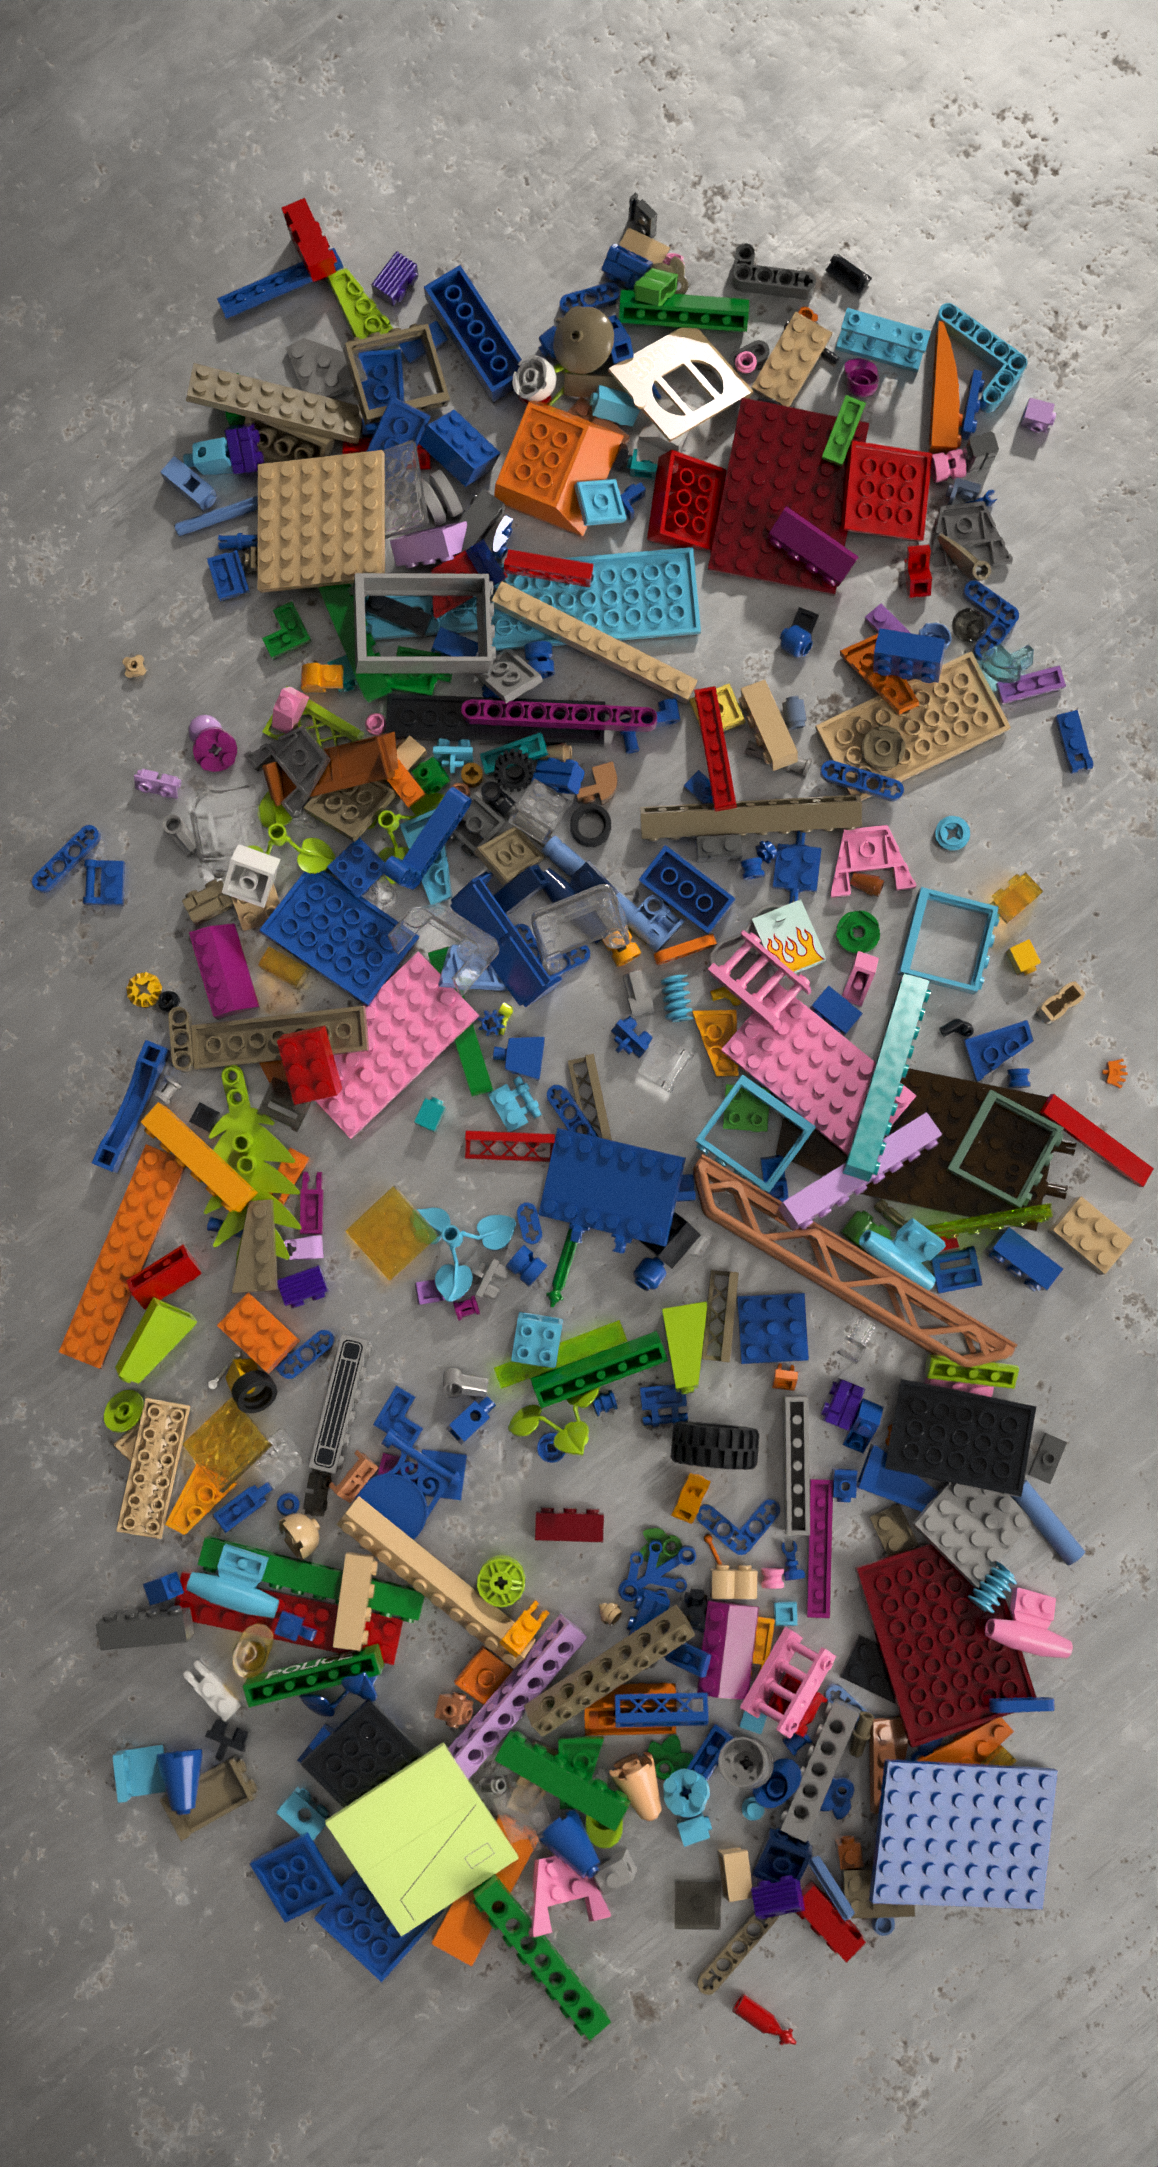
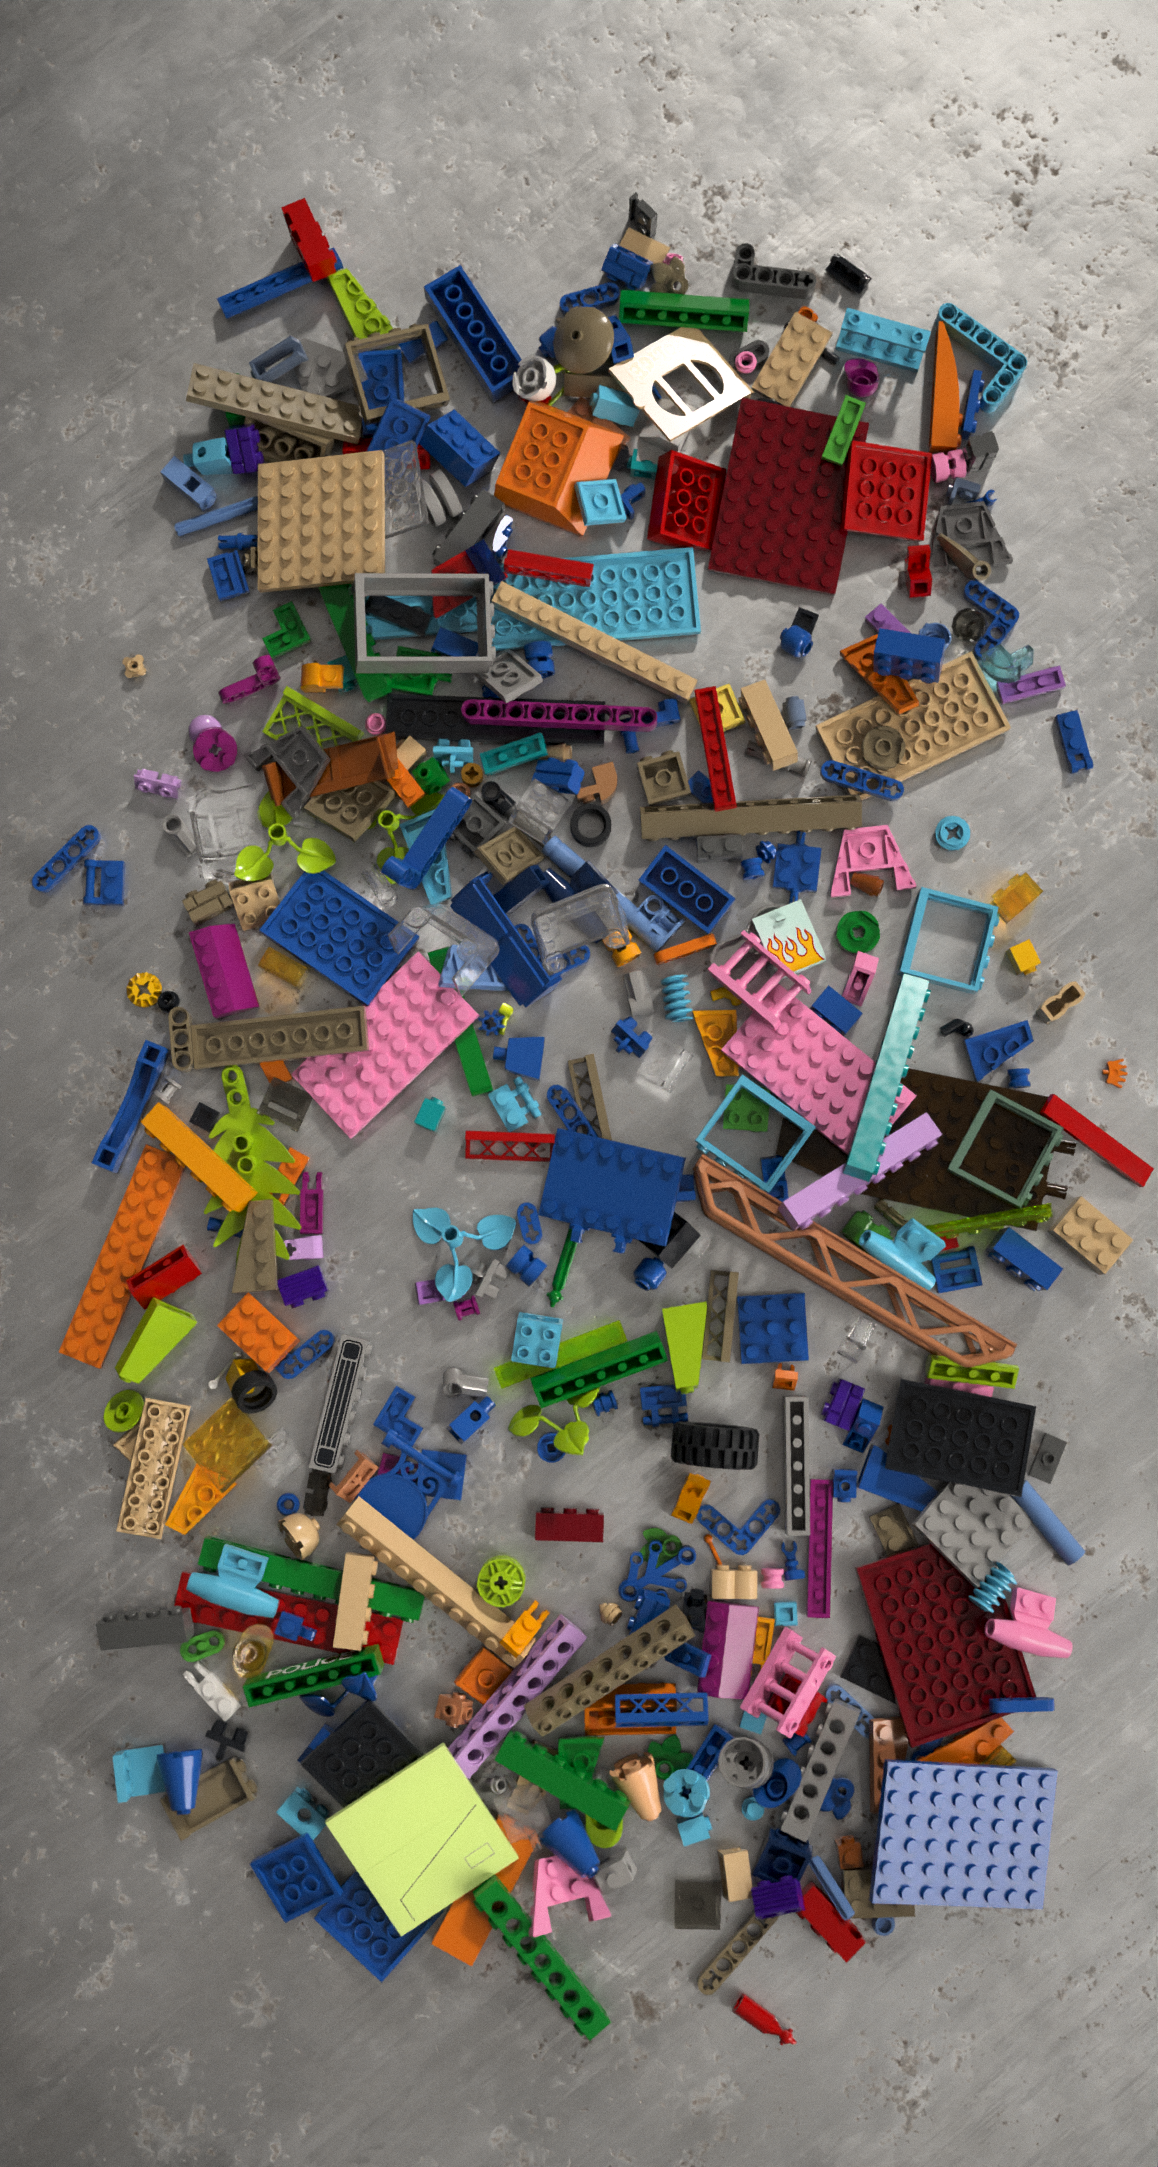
(163, 1588): blue brick -> none
(203, 1645): none -> bright green plate
(241, 1506): blue hinge -> none
(250, 875): white slope -> none
(262, 362): none -> sand blue window
(265, 677): none -> magenta beam
(288, 709): bright pink slope -> none
(309, 1065): red brick -> none
(357, 867): blue hinge -> none
(392, 1233): clear yellow plate -> none
(395, 279): dark purple brick -> none
(429, 545): lavender slope -> none
(514, 758): black tyre -> none
(655, 286): bright green brick -> none
(663, 777): none -> dark tan plate
(812, 547): magenta slope -> none
(861, 1734): dark tan axle -> none
(1038, 415): lavender brick -> none

